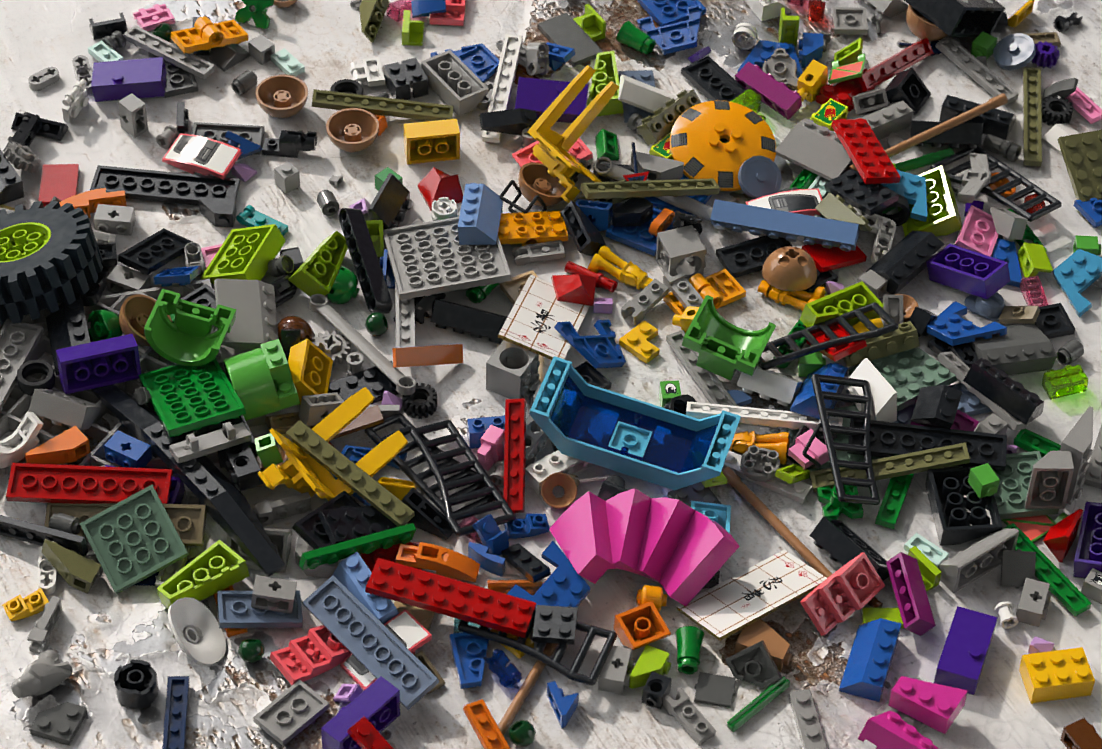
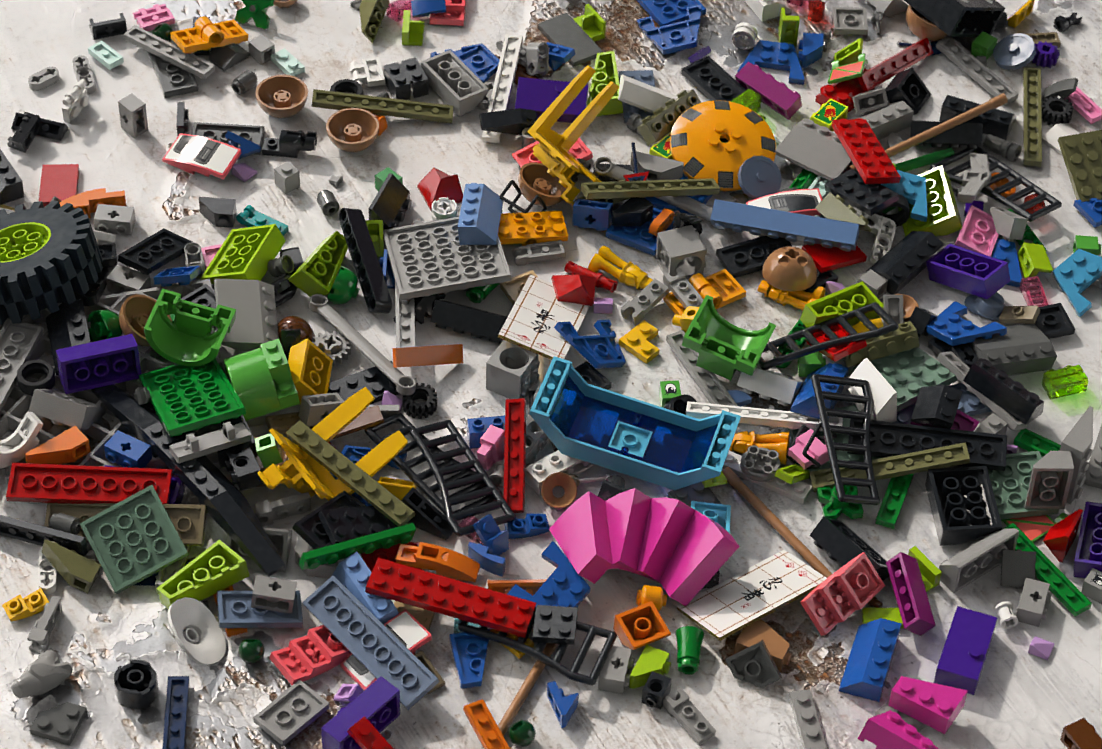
(22, 157): light grey gear -> none
(115, 41): dark grey wheel -> none
(124, 77): brick -> none
(163, 186): black plate -> none
(169, 134): light grey bush -> none
(354, 363): light grey bush -> none
(363, 205): lavender slope -> none
(376, 324): dark green piece -> none
(431, 141): yellow brick -> none
(508, 675): clear blue hinge -> none
(526, 562): black plate -> none
(584, 233): black slope -> none
(607, 145): green slope -> none
(635, 38): green plant -> none
(714, 689): dark grey piece -> none
(758, 704): green axle -> none
(782, 68): light grey tile -> none
(812, 80): yellow torso -> none
(930, 550): light aqua plate -> none
(983, 480): bright green brick -> none
(1056, 675): yellow brick -> none
(1070, 352): dark grey brick -> none

